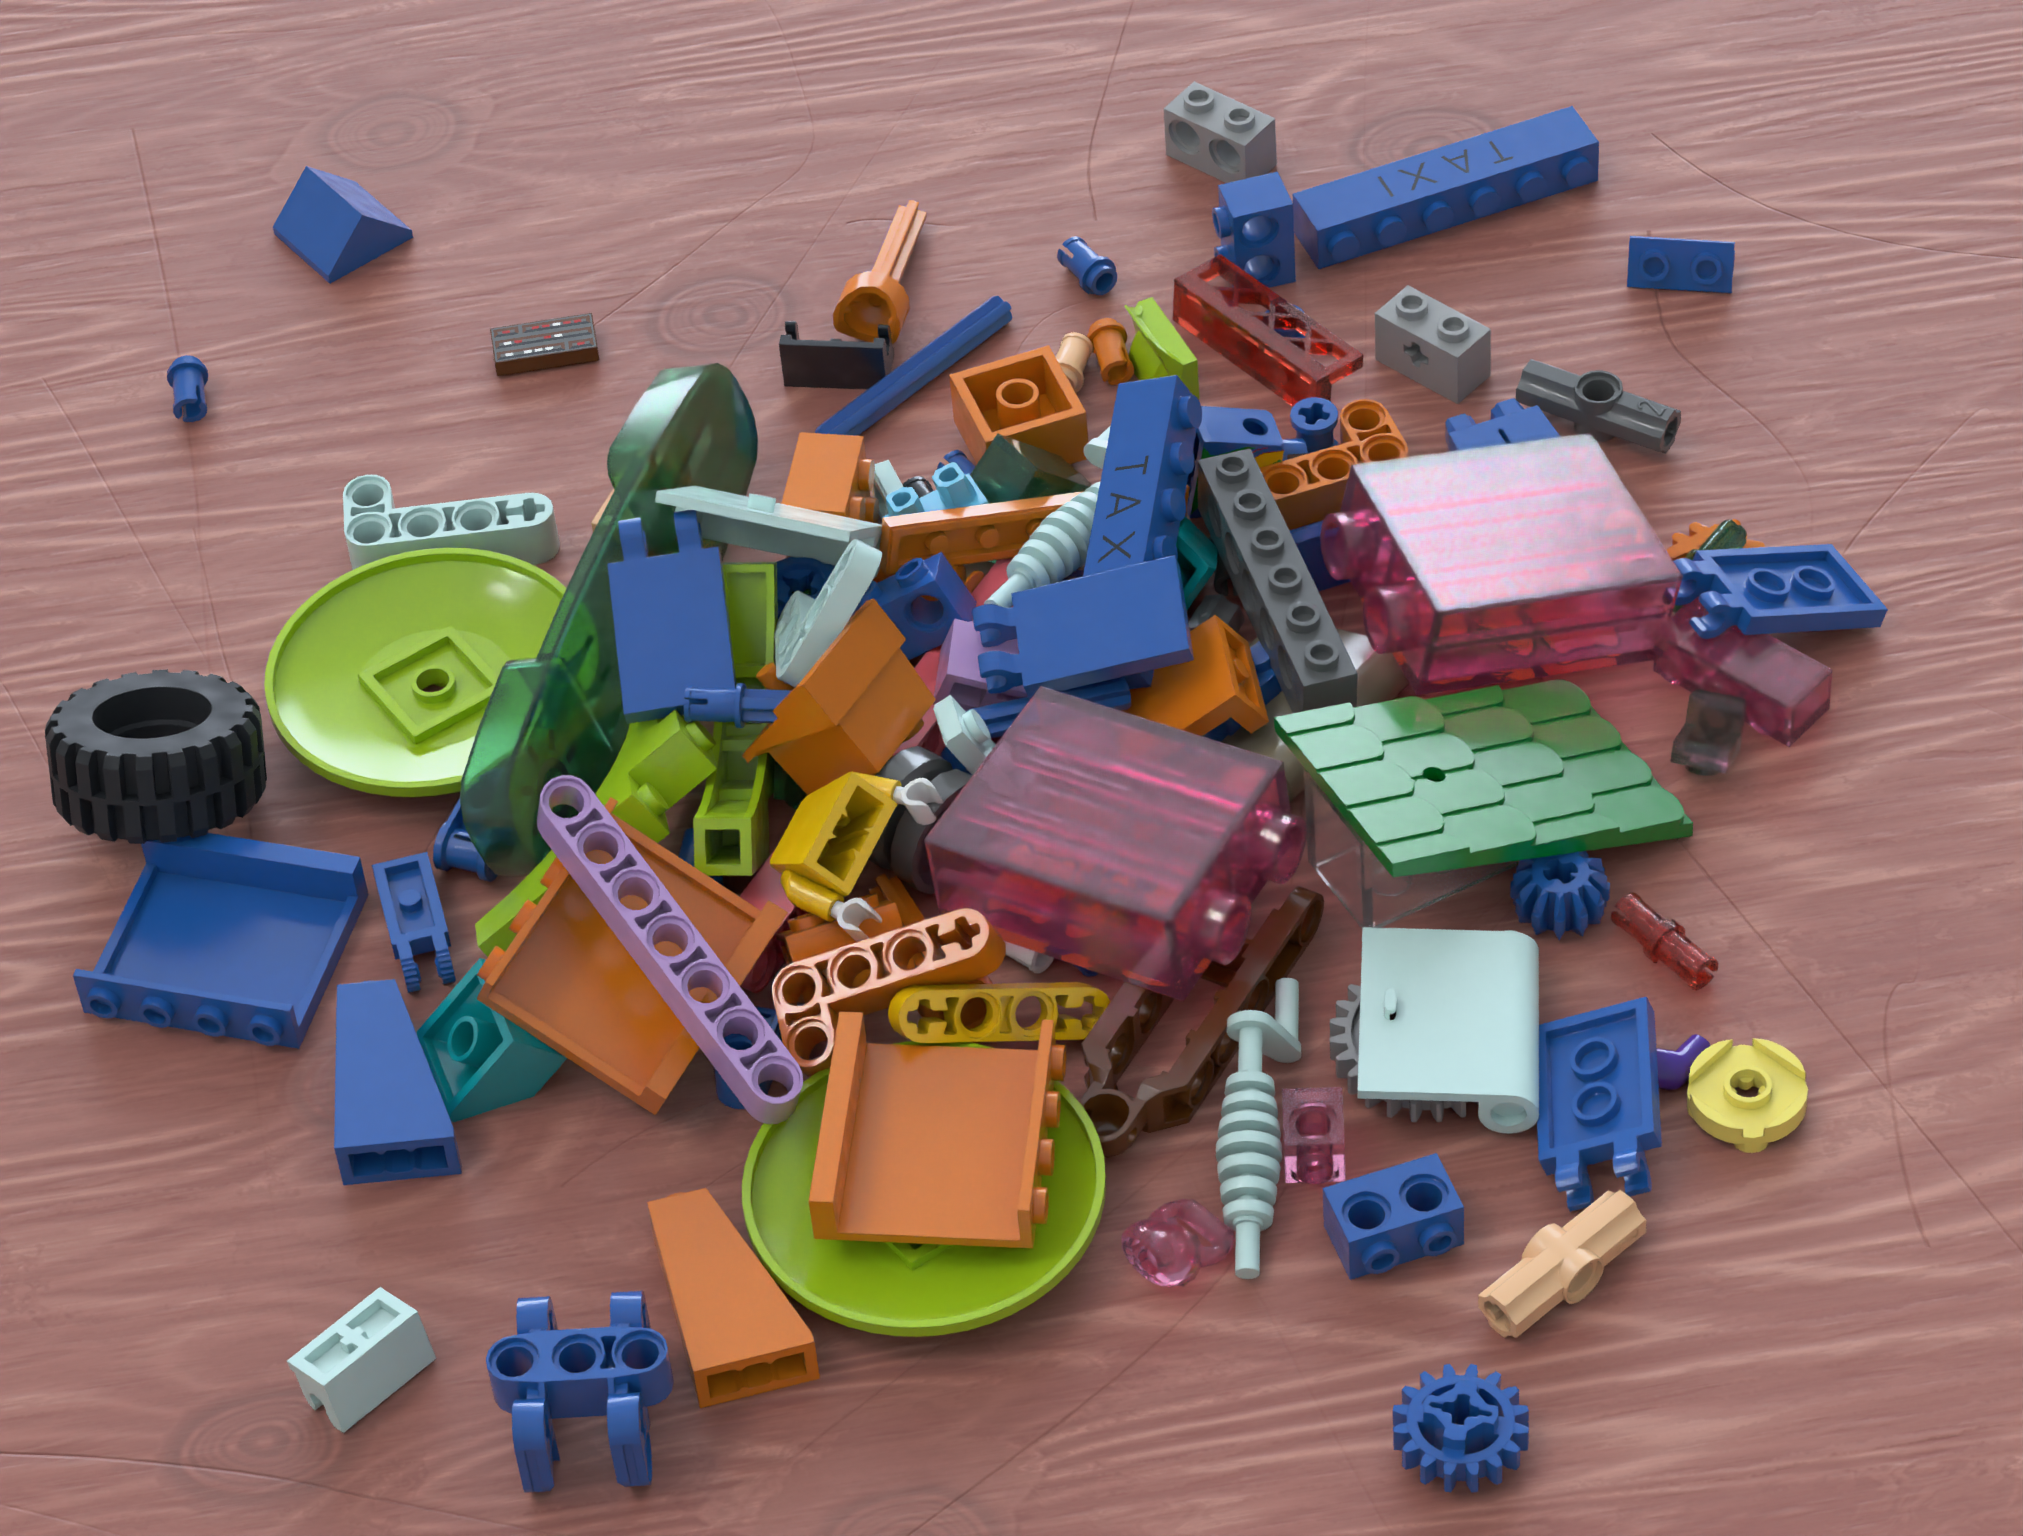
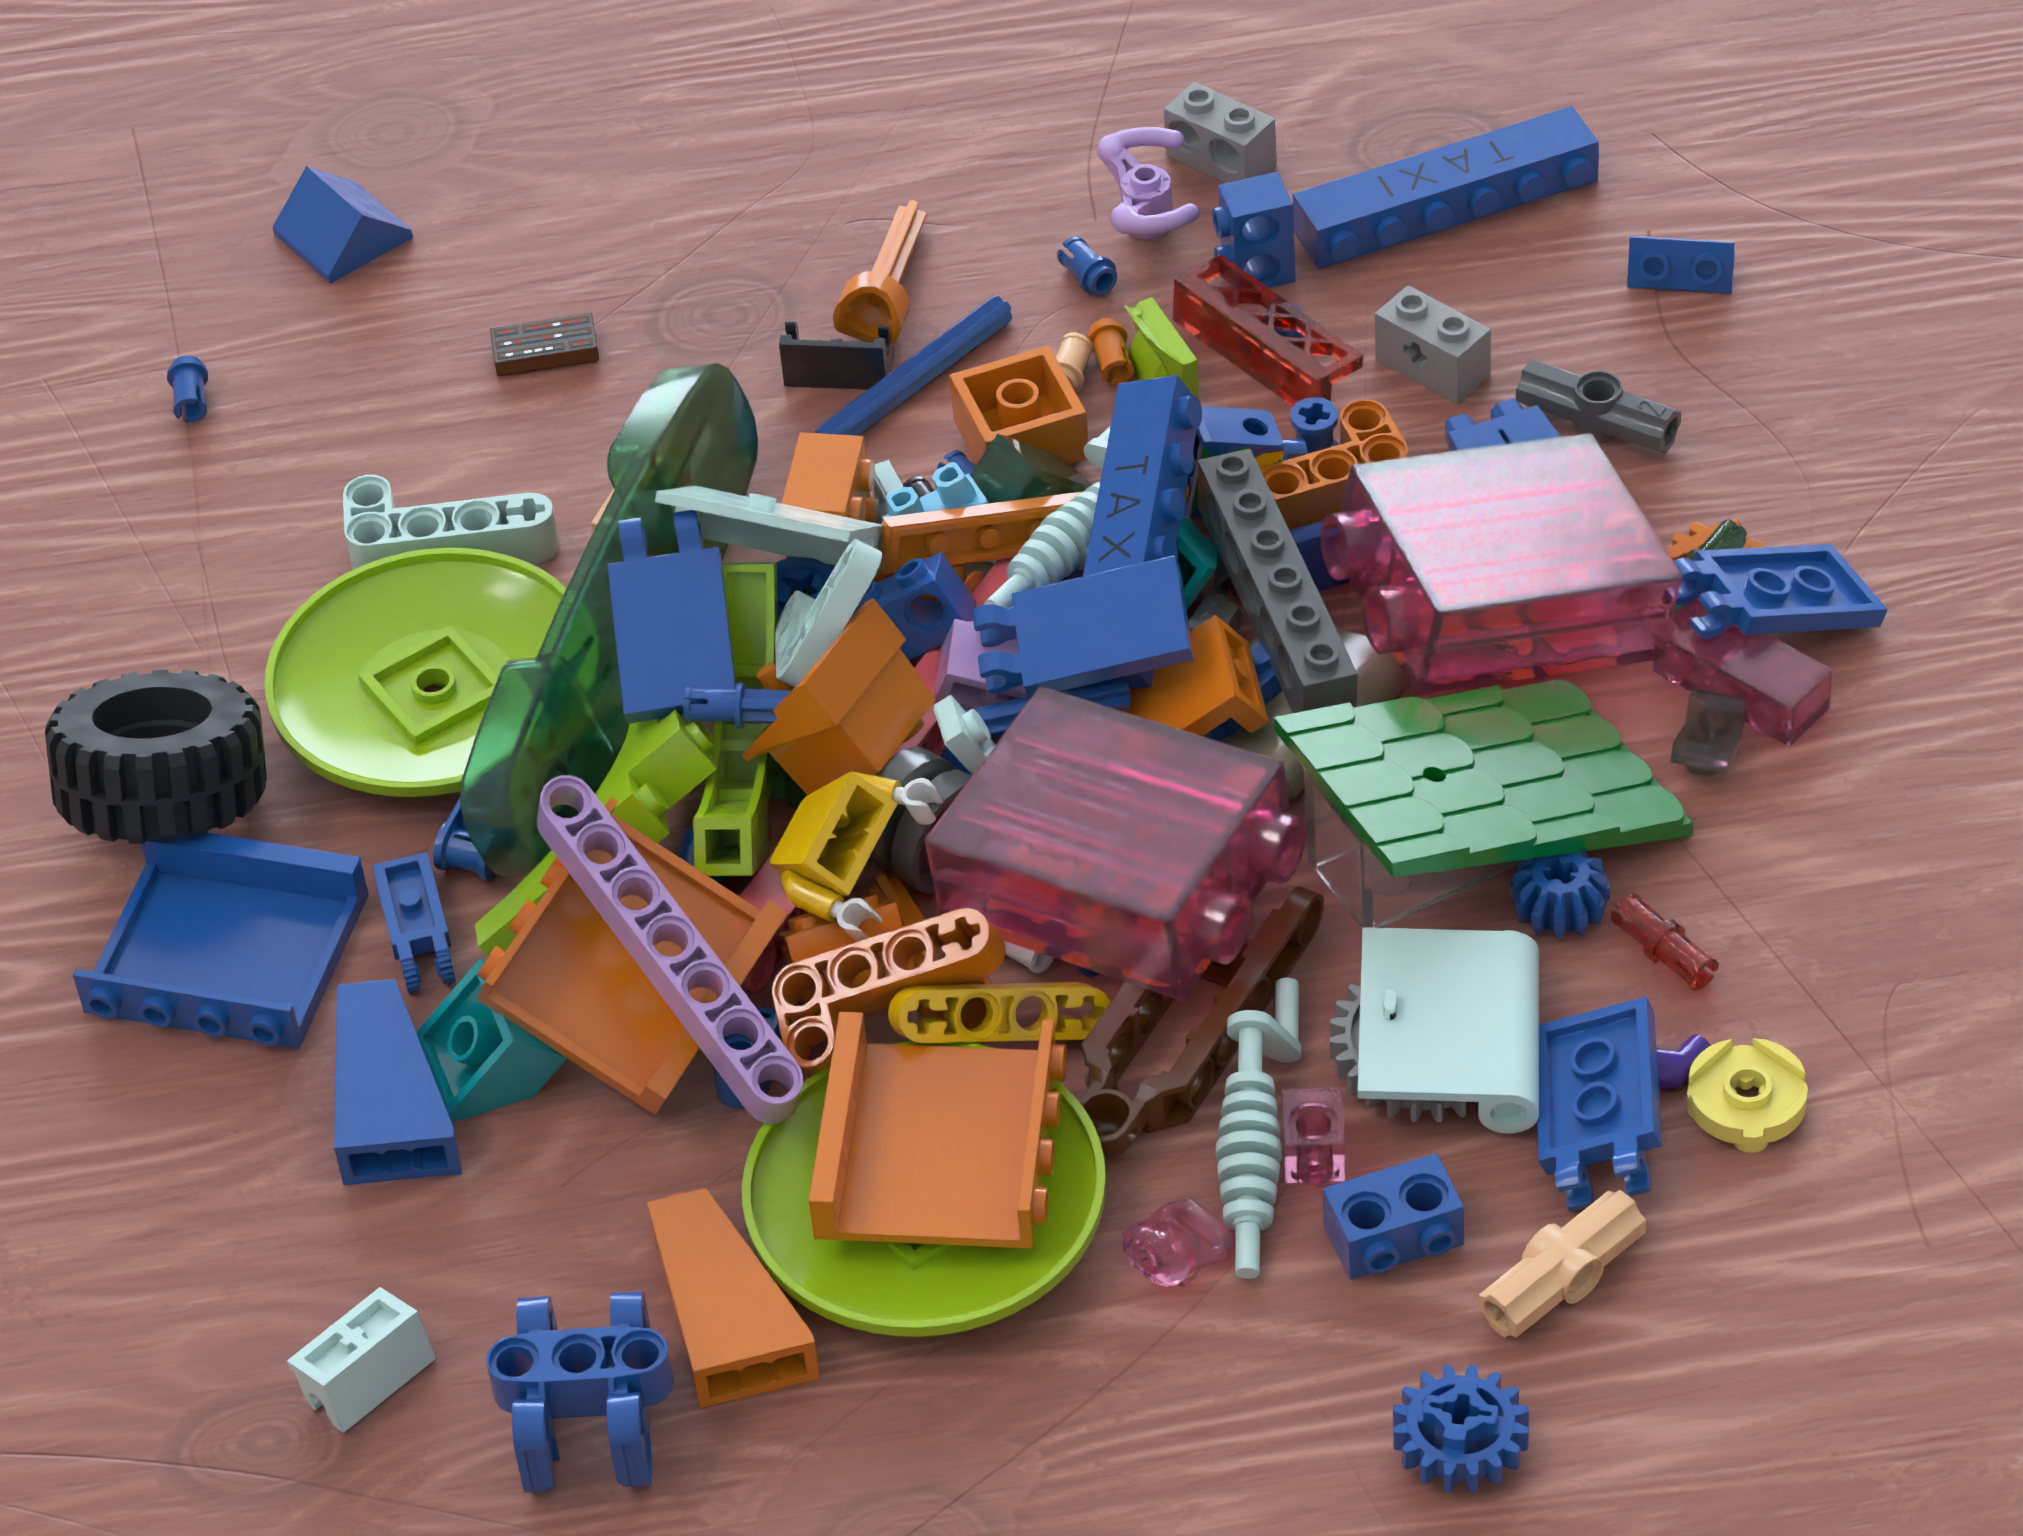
(1143, 188): none -> lavender piece

